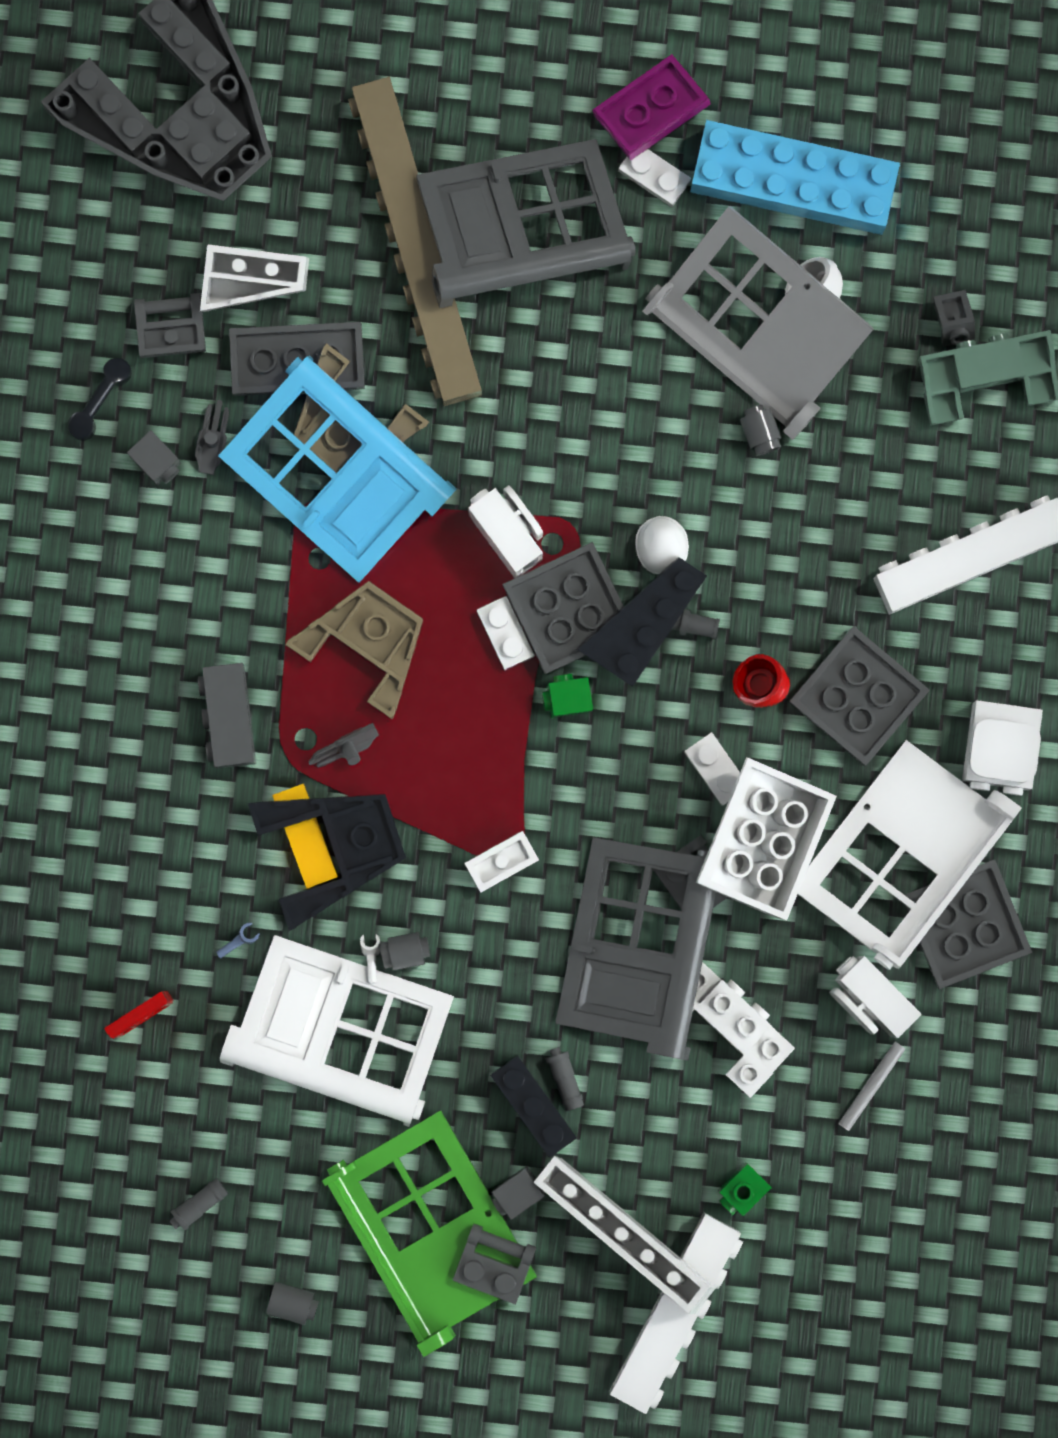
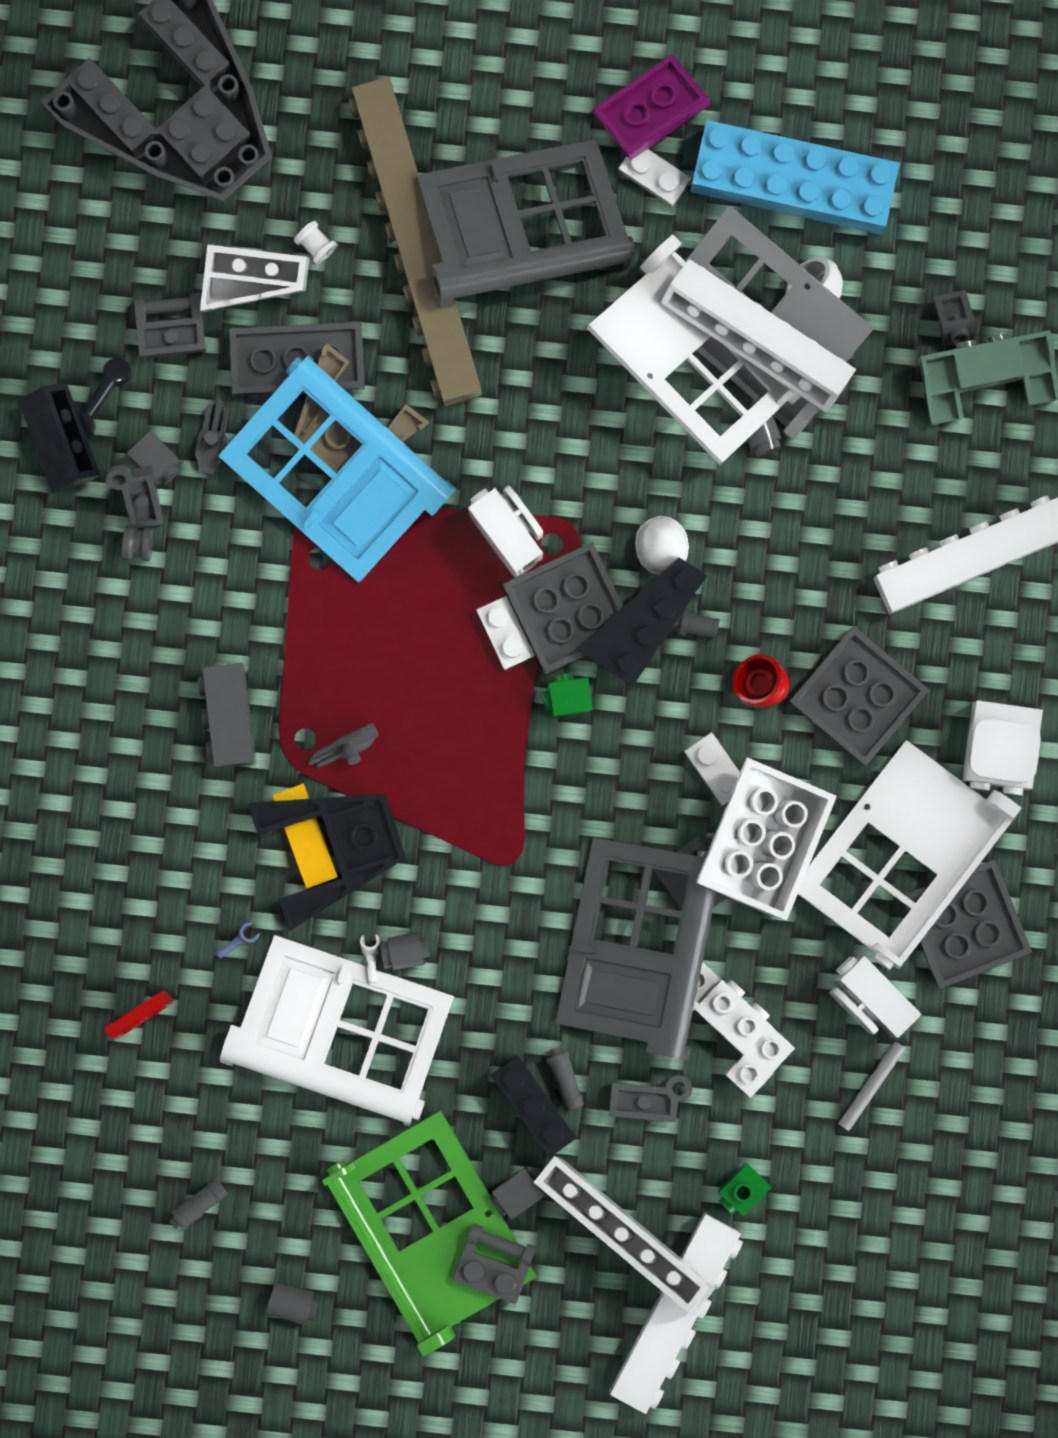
(59, 437): none -> black brick
(137, 543): none -> dark grey wheel
(139, 495): none -> dark grey hinge
(315, 242): none -> white bush
(375, 629): dark tan wing -> none
(501, 861): white plate -> none
(648, 1101): none -> dark grey hinge
(656, 340): none -> white door
(758, 335): none -> white brick

